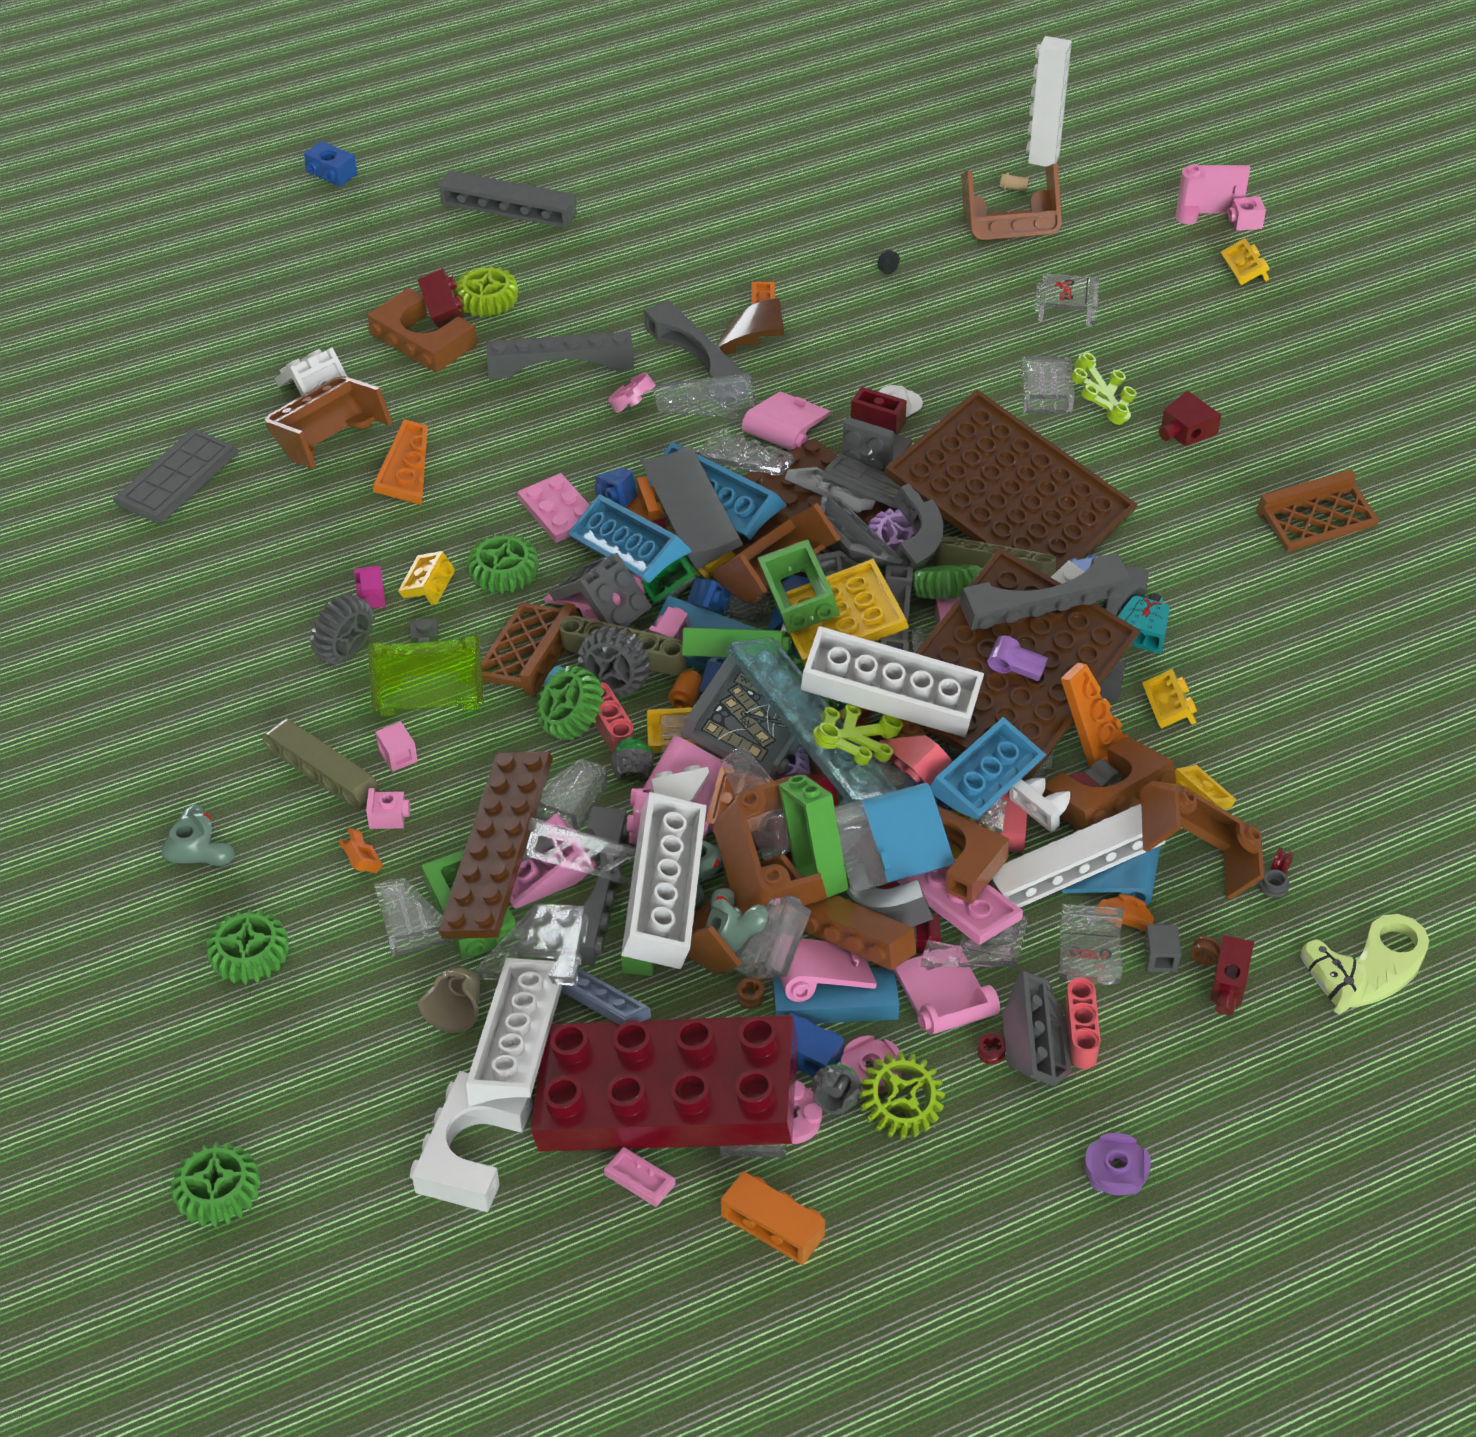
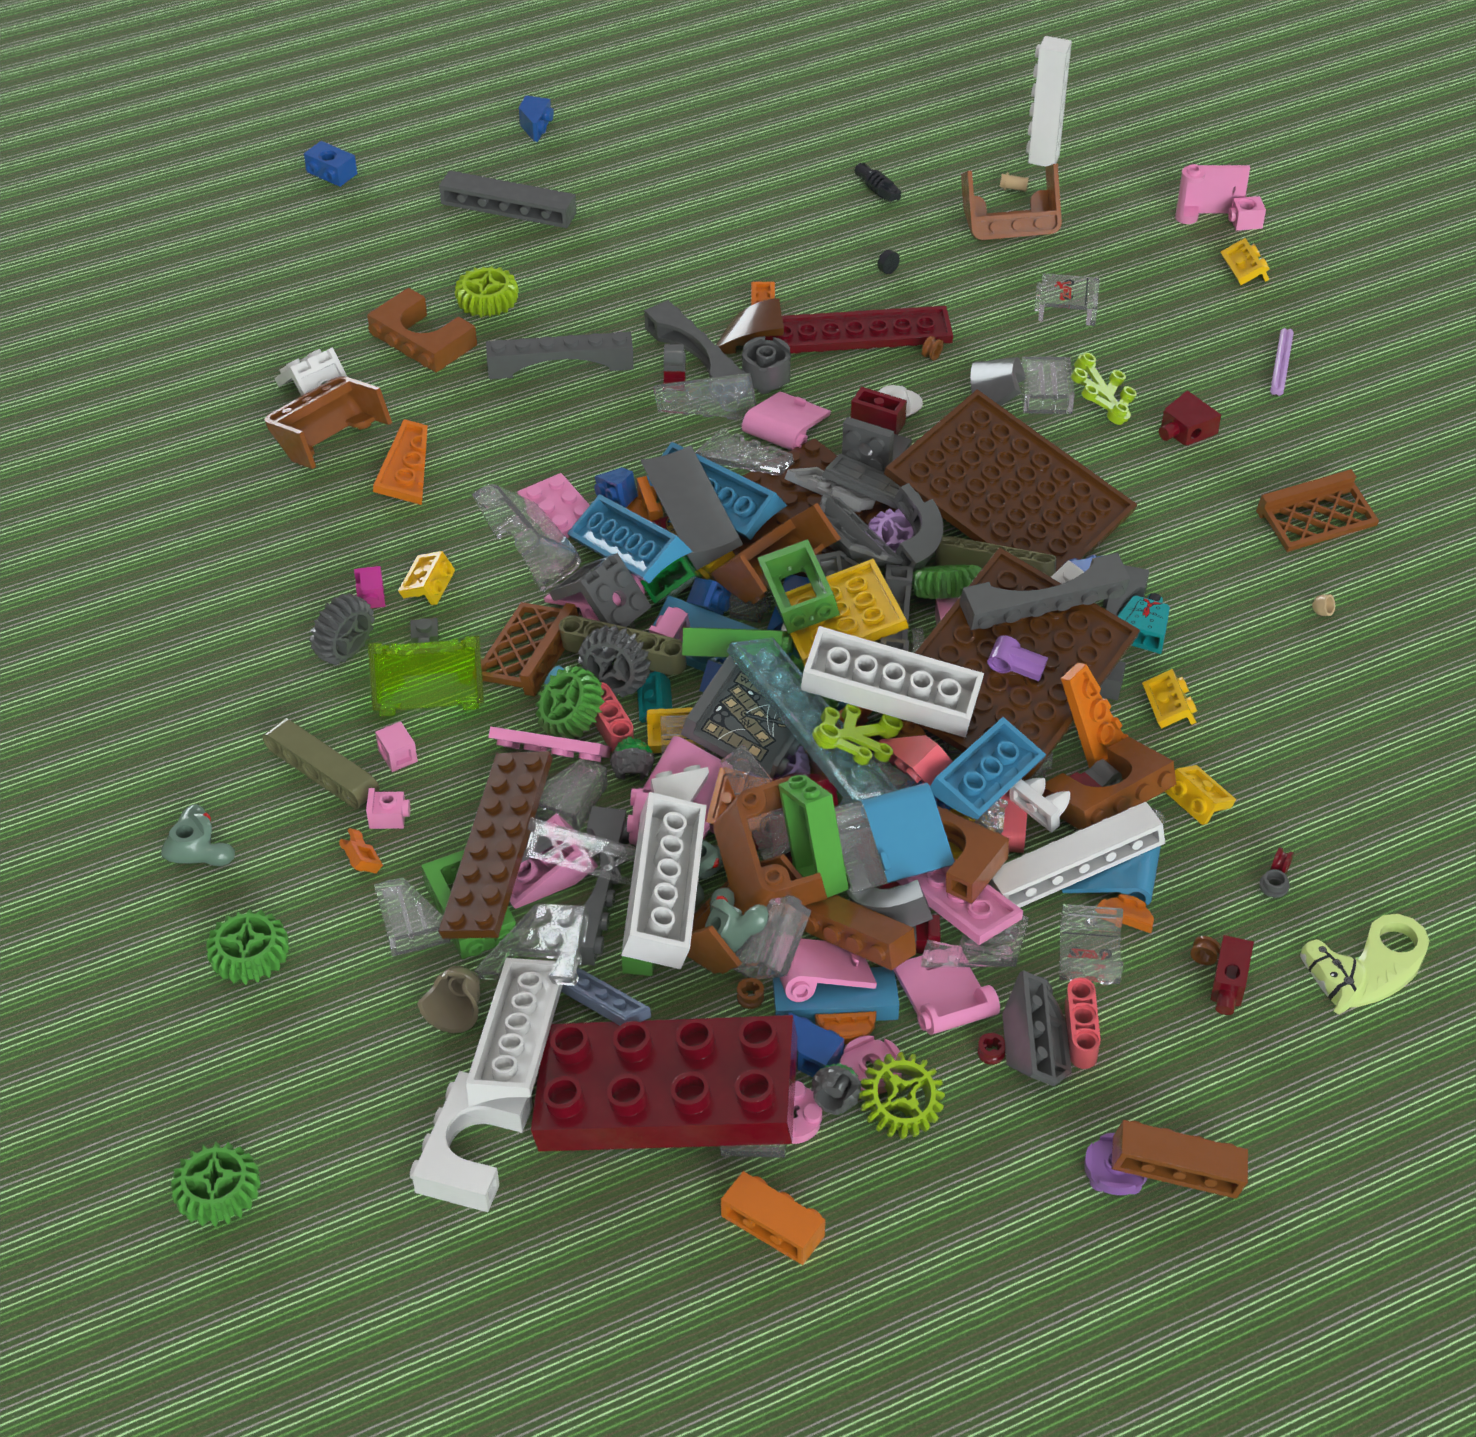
(175, 476): dark grey piece -> none
(441, 297): dark red brick -> none
(503, 563): bright green gear -> none
(535, 116): none -> blue slope
(536, 537): none -> clear windscreen
(559, 746): none -> bright pink plate
(631, 393): bright pink plate -> none
(639, 1176): bright pink plate -> none
(654, 694): none -> teal slope
(674, 363): none -> dark grey leg
(685, 689): orange brick -> none
(767, 362): none -> dark grey brick
(848, 1024): none -> orange plate
(865, 329): none -> dark red plate
(878, 182): none -> black hinge
(932, 348): none -> dark orange bush
(998, 378): none -> dark grey slope
(1162, 948): dark grey brick -> none
(1173, 806): dark orange windscreen -> none
(1180, 1159): none -> dark orange brick
(1281, 362): none -> lavender axle
(1324, 605): none -> tan hinge

